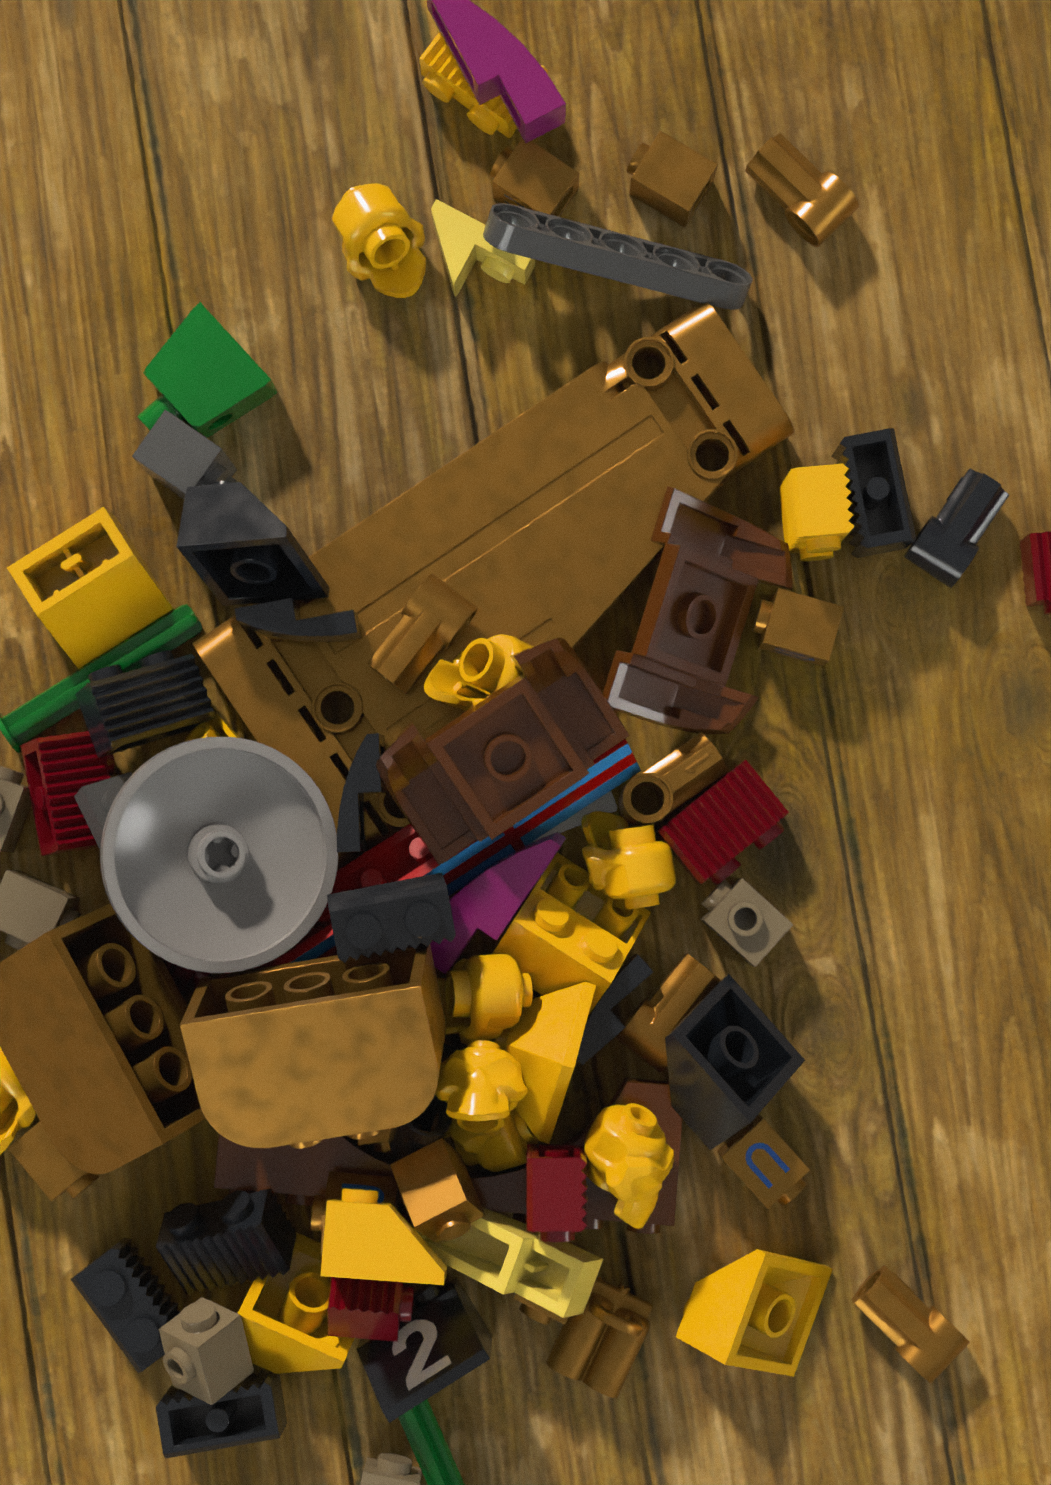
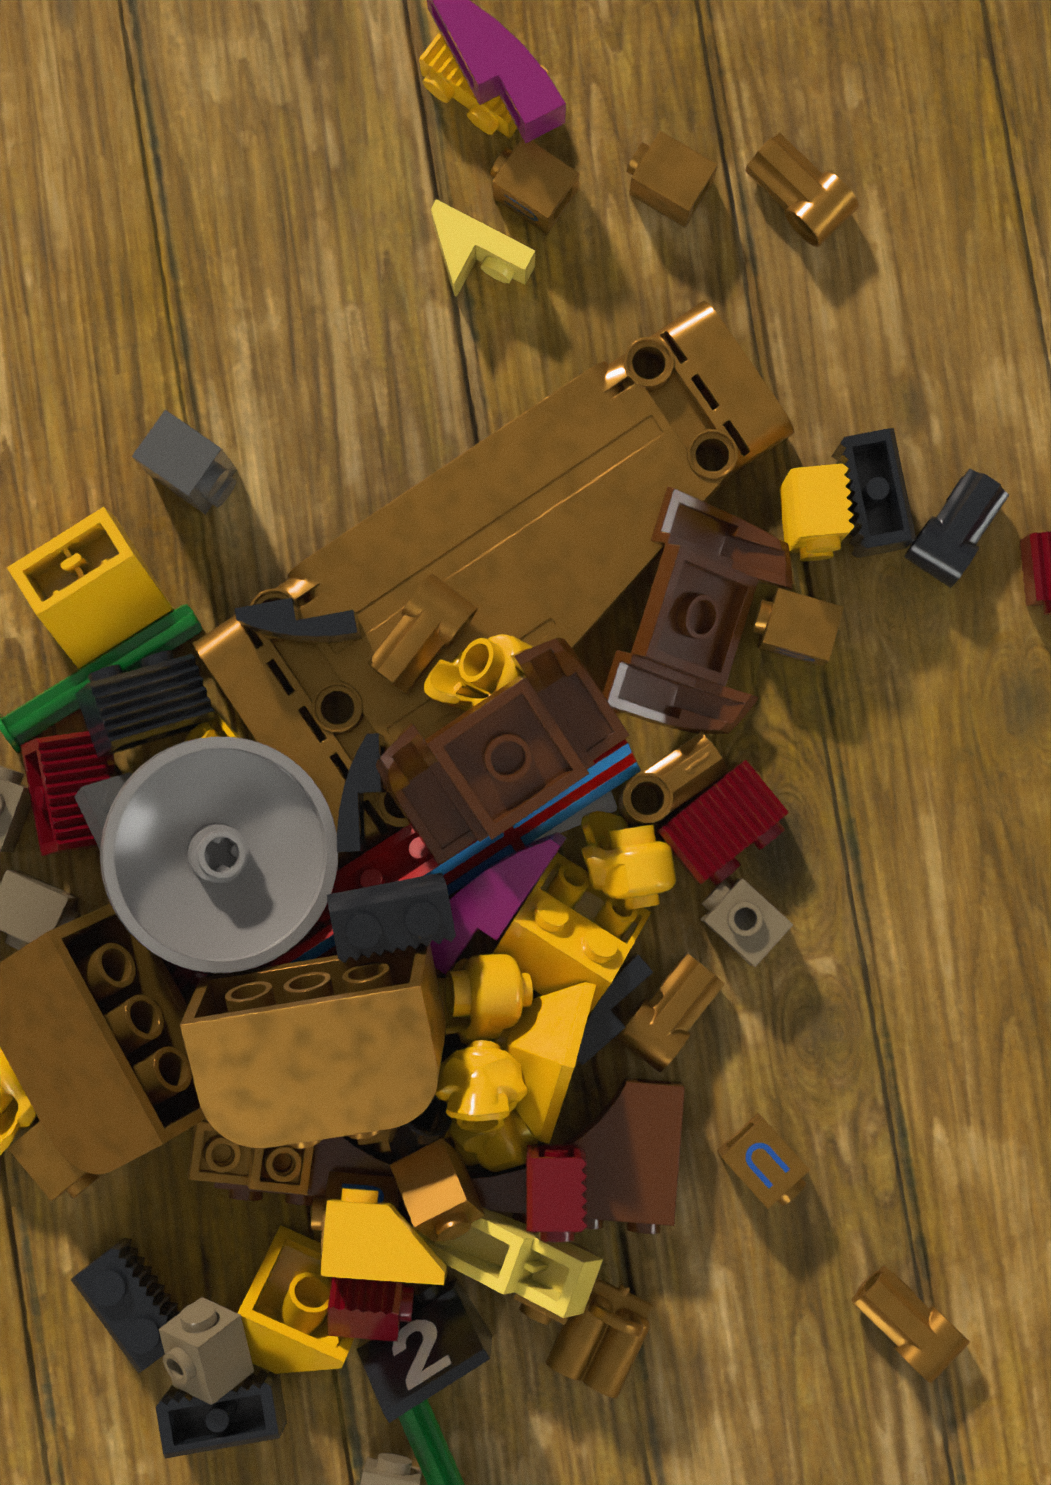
(204, 376): green torso -> none
(226, 1241): black brick -> none
(244, 548): black slope -> none
(265, 1169): none -> pearl gold slope
(380, 240): yellow head -> none
(616, 256): dark grey beam -> none
(628, 1159): yellow head -> none
(726, 1063): black slope -> none
(756, 1311): yellow slope -> none

